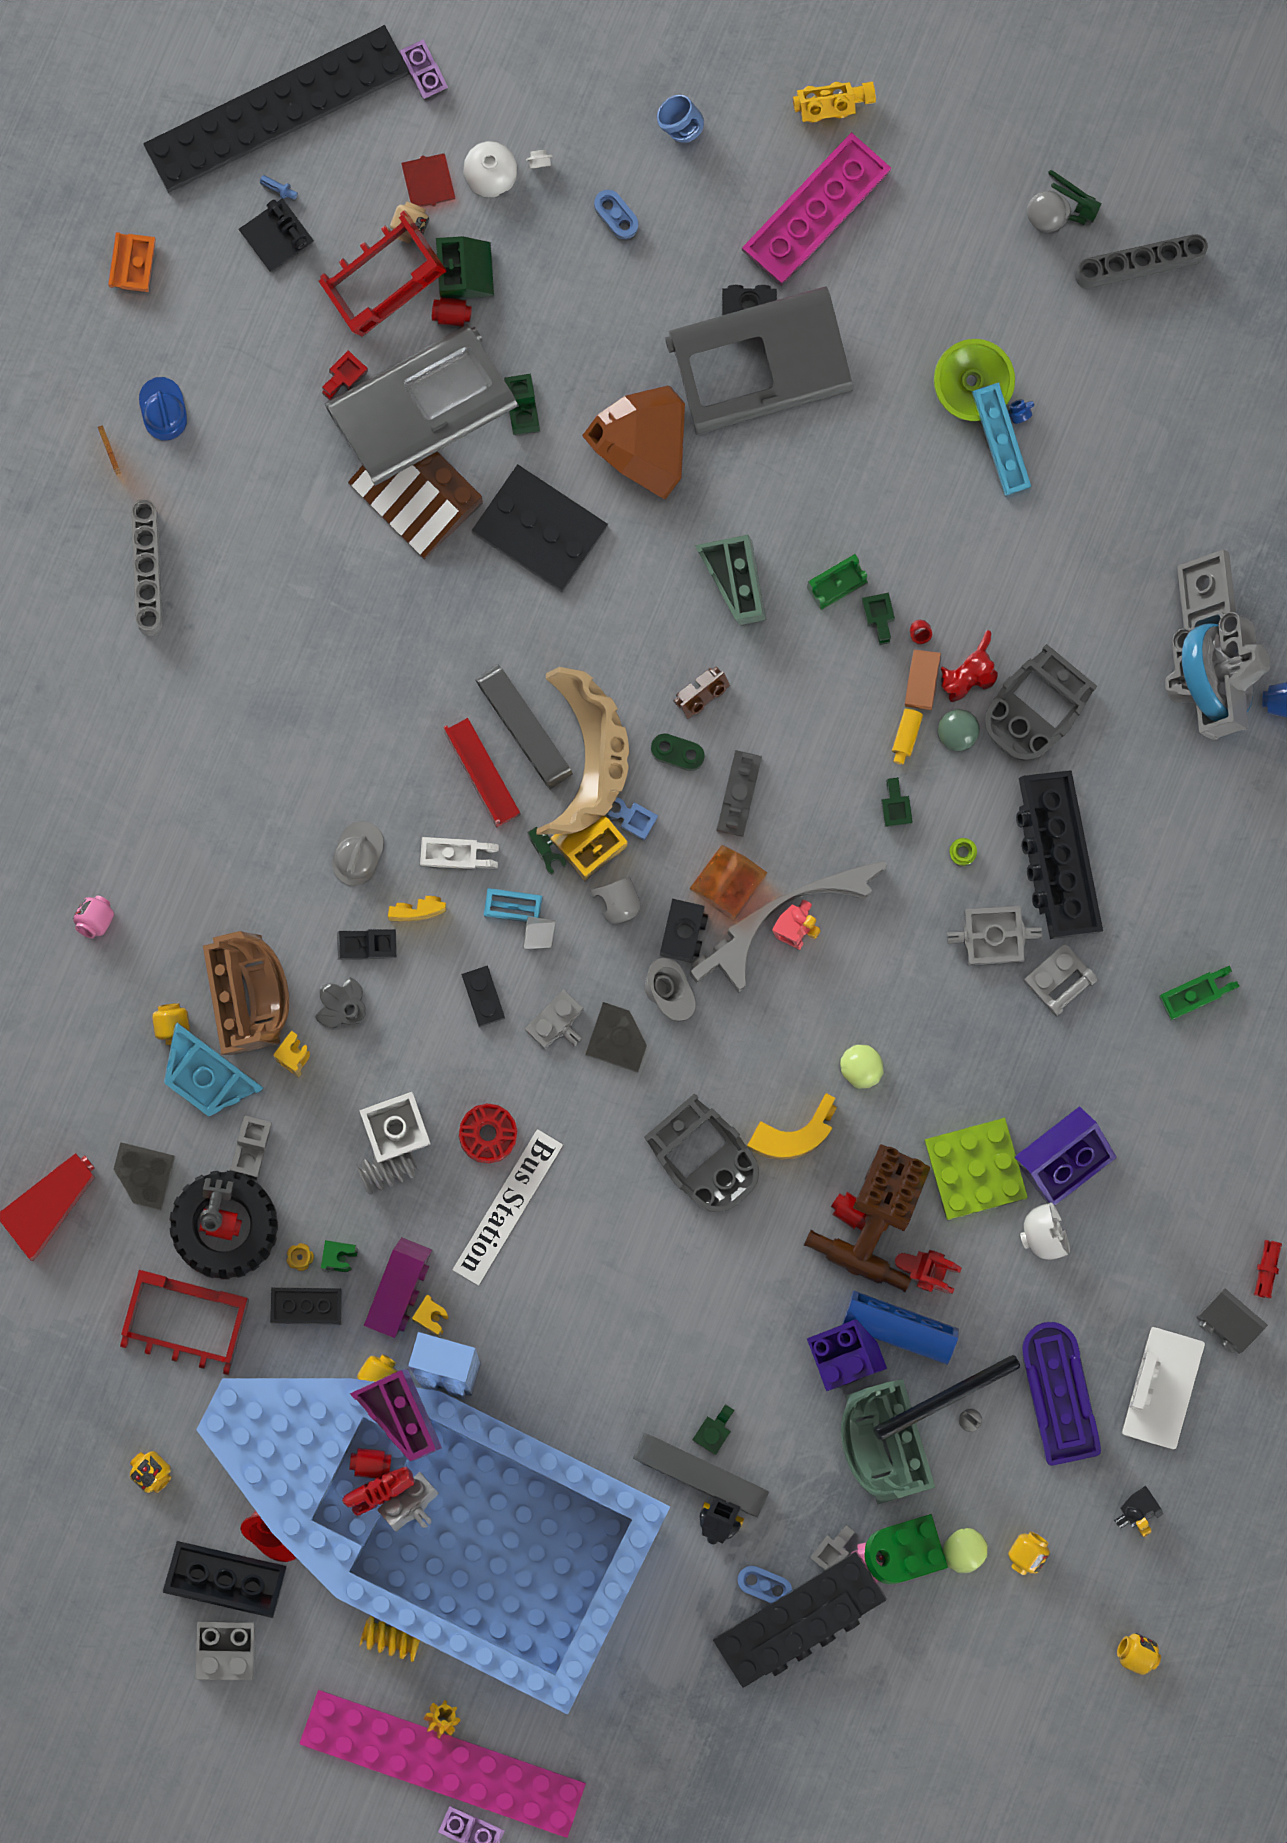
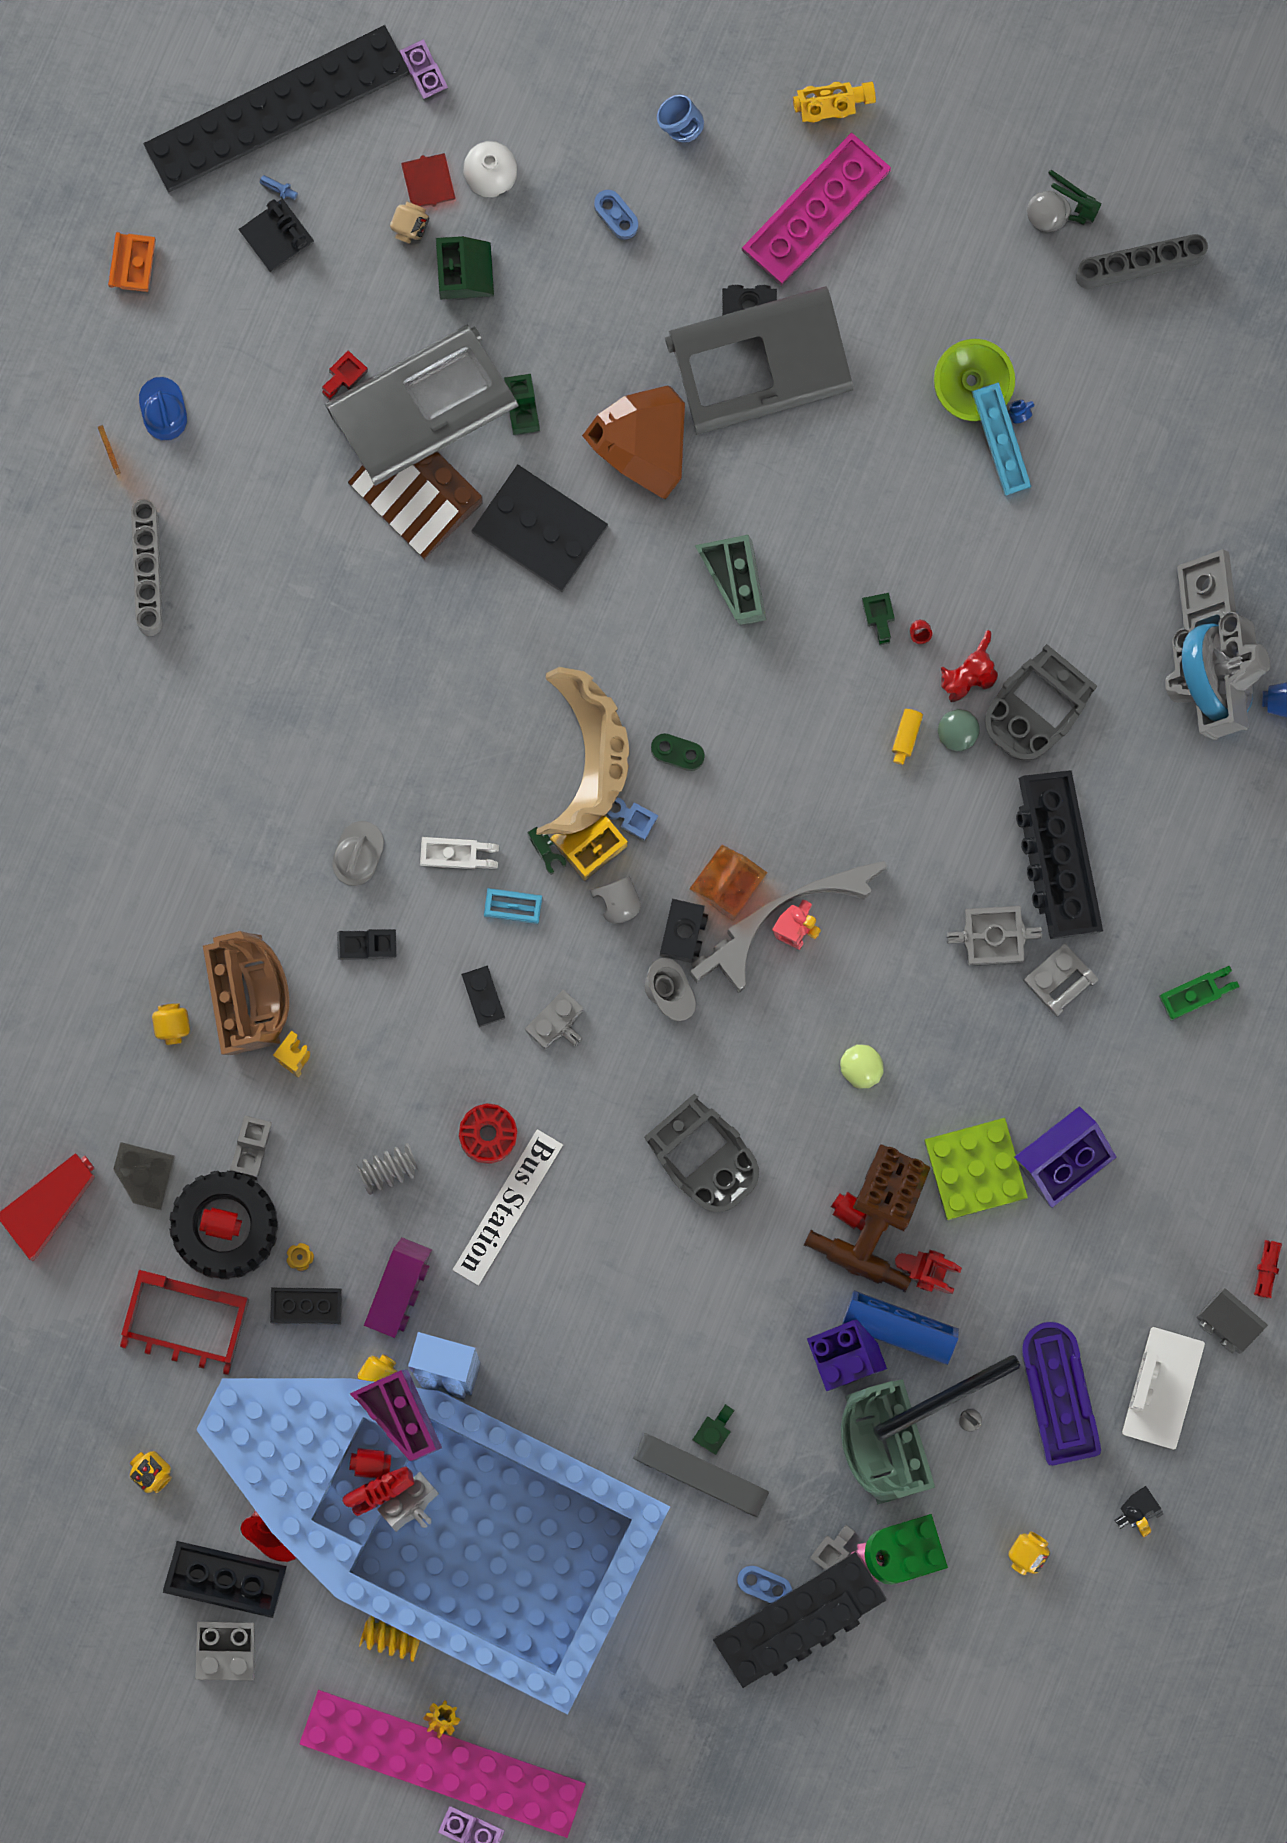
(93, 916): bright pink head -> none
(205, 1075): medium azure wing -> none
(211, 1218): dark grey hinge -> none
(335, 1253): green hinge -> none
(338, 1001): dark grey plate -> none
(395, 1127): white slope -> none
(421, 278): red hinge -> none
(426, 909): yellow slope -> none
(426, 1312): yellow hinge -> none
(451, 311): red brick -> none
(481, 772): red panel -> none
(524, 726): dark grey beam -> none
(538, 933): light grey slope -> none
(539, 159): white plate -> none
(617, 1039): clear smoke plate -> none
(692, 700): reddish brown hinge -> none
(720, 1520): black piece -> none
(739, 793): dark grey plate -> none
(790, 1145): yellow arch -> none
(837, 582): green hinge -> none
(896, 808): dark green plate -> none
(922, 679): nougat slope -> none
(963, 843): lime plate -> none
(965, 1550): yellowish green hair -> none
(1045, 1233): white cylinder -> none
(1138, 1654): yellow head -> none

